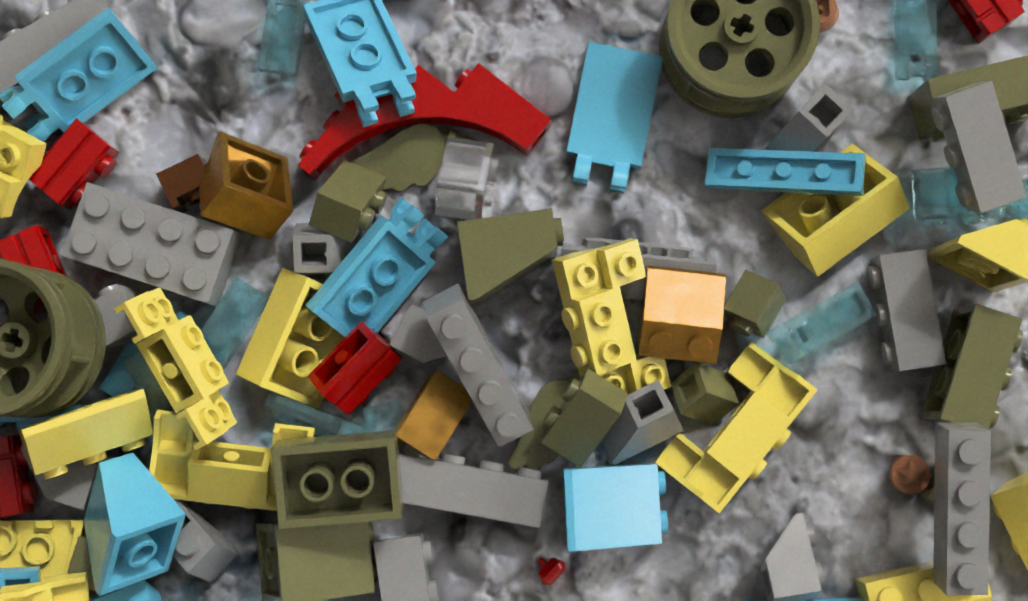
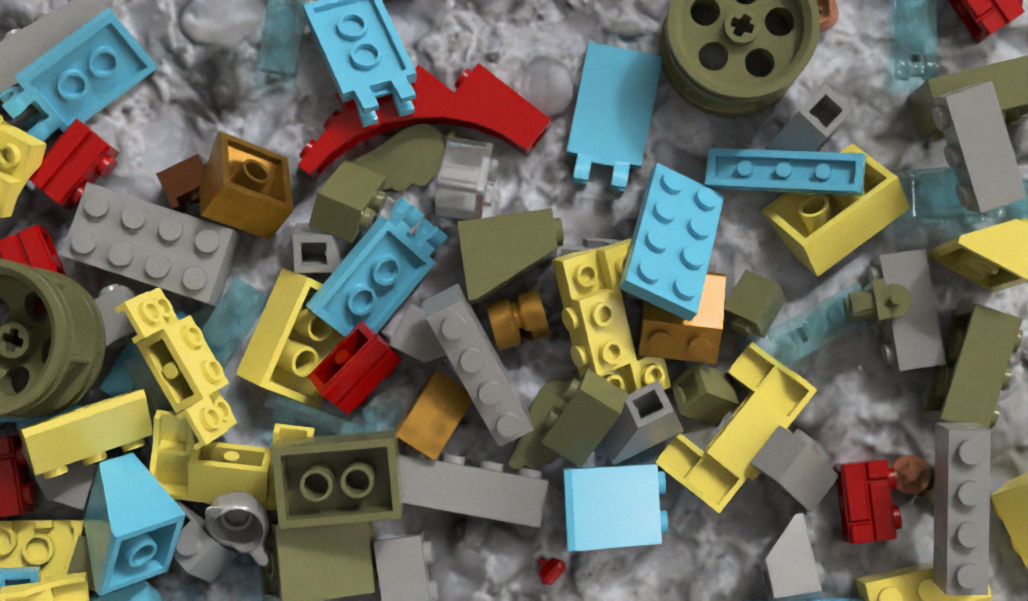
(239, 523): none -> light grey hair
(518, 319): none -> pearl gold wheel
(672, 242): none -> medium azure plate
(796, 467): none -> light grey brick
(867, 501): none -> red brick
(877, 303): none -> olive hips

